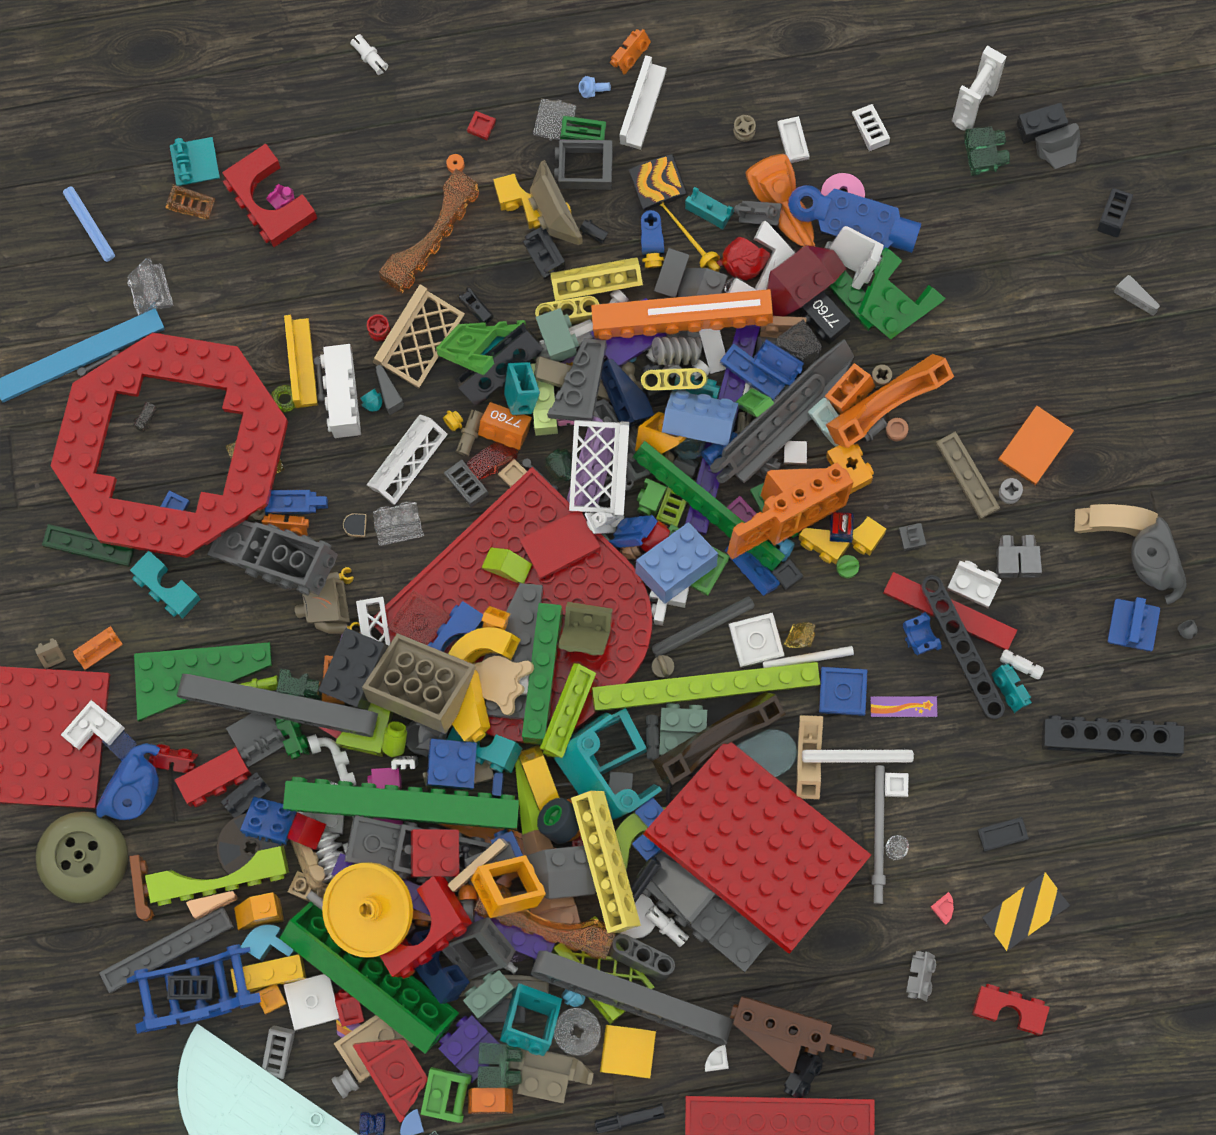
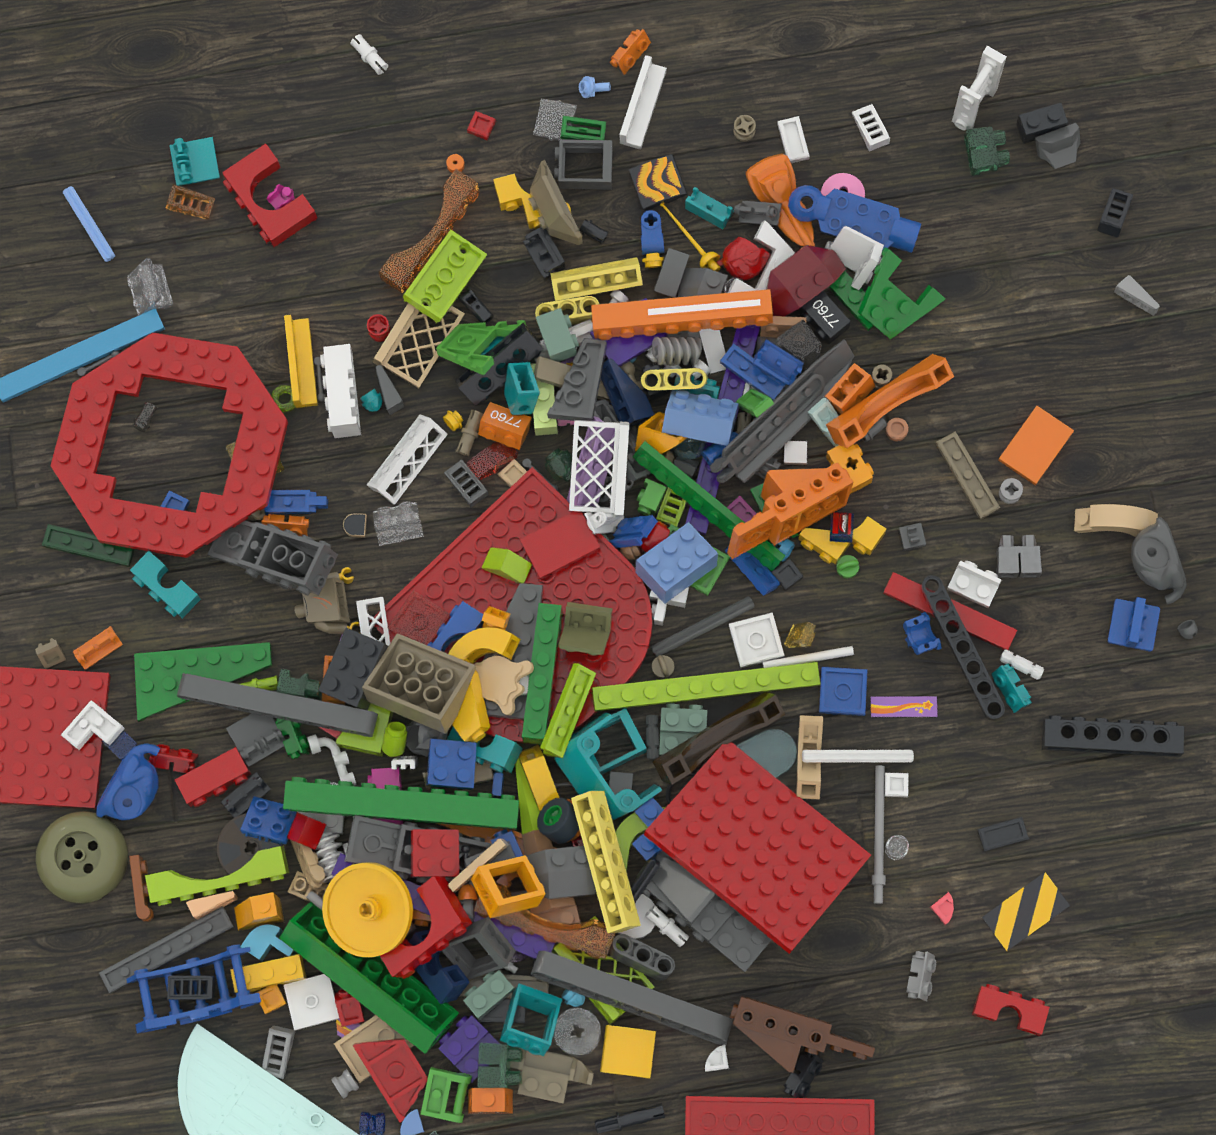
(444, 276): none -> lime piece

